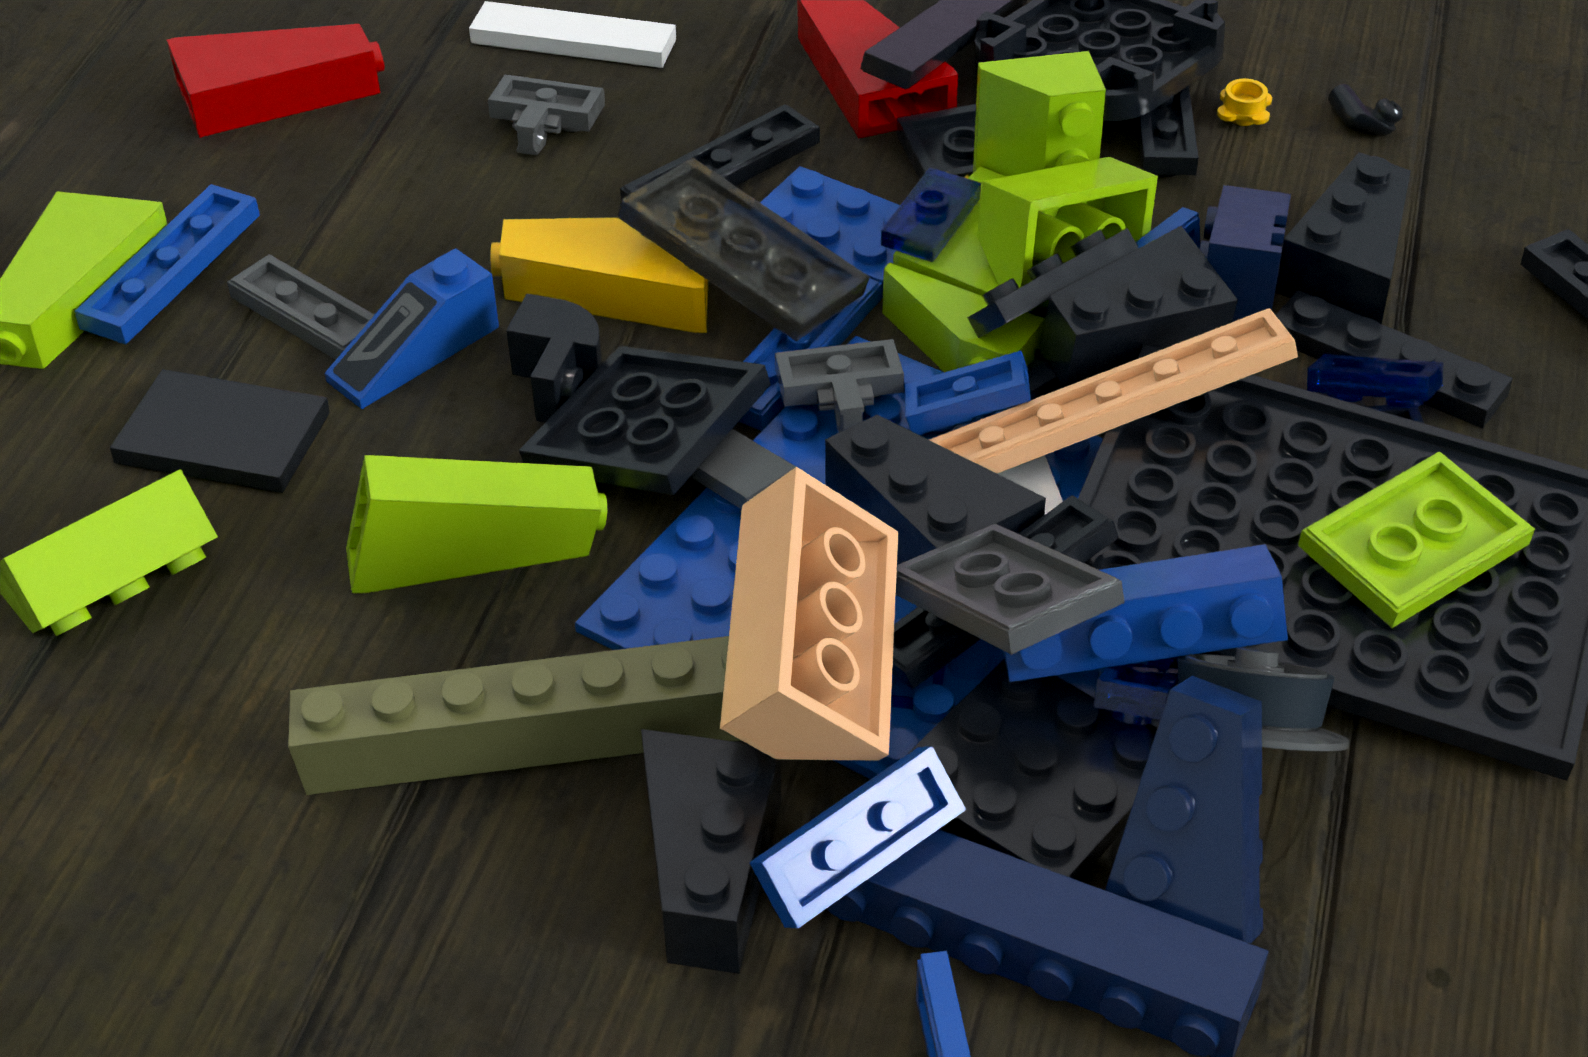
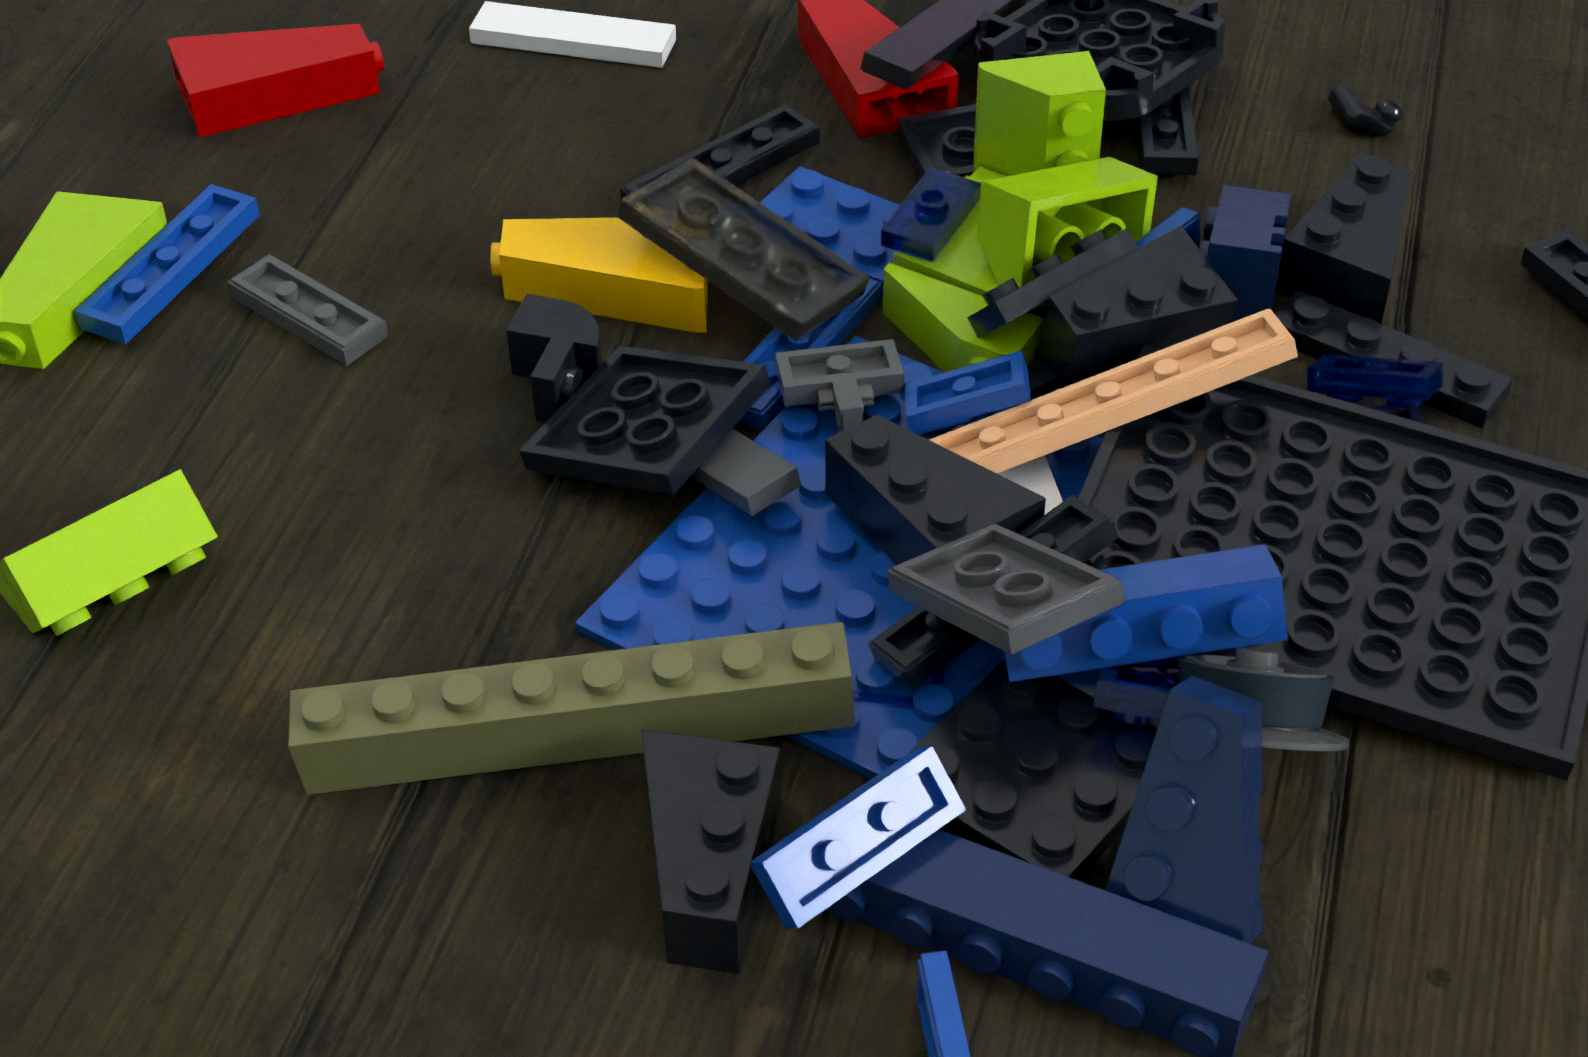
(221, 430): black tile -> none
(418, 327): blue slope -> none
(466, 518): lime slope -> none
(544, 108): dark grey hinge -> none
(811, 626): light nougat slope -> none
(1245, 102): yellow plate -> none
(1415, 538): lime tile -> none

